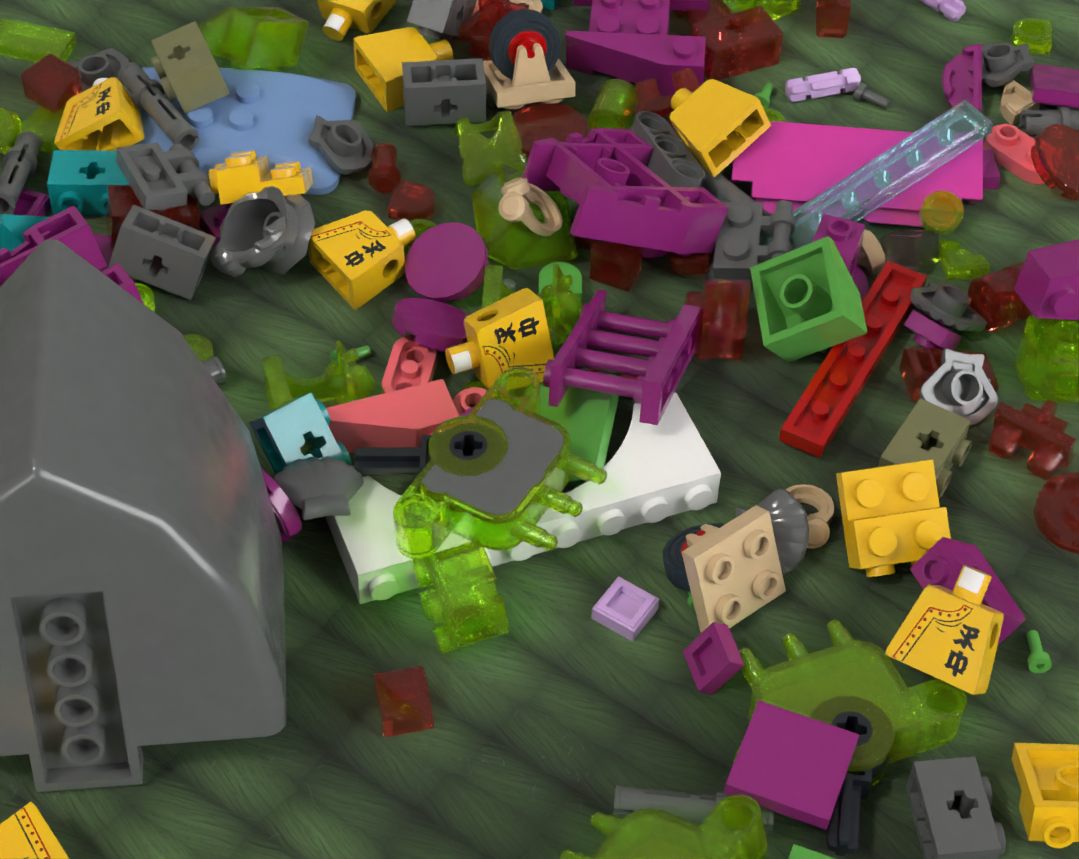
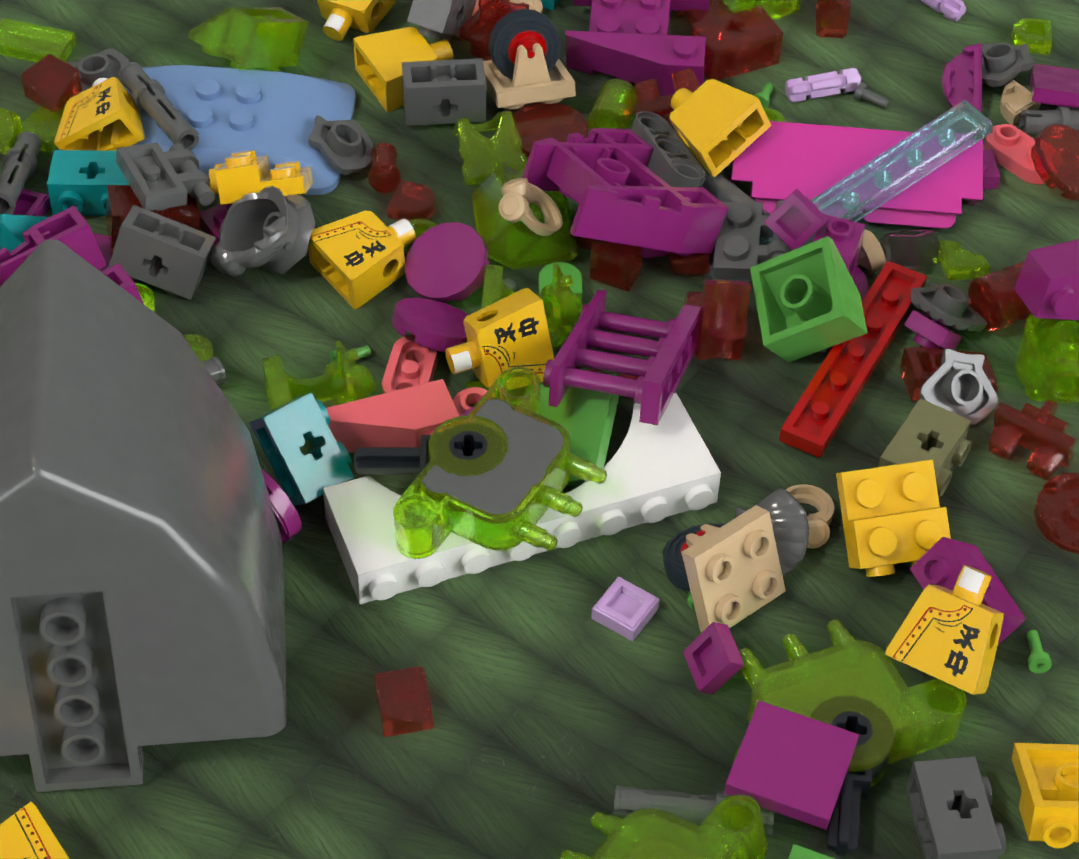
(188, 68): olive brick -> none
(320, 486): dark grey animal -> none
(461, 596): clear neon green brick -> none
(795, 220): none -> magenta tile
(941, 212): clear neon green tile -> none

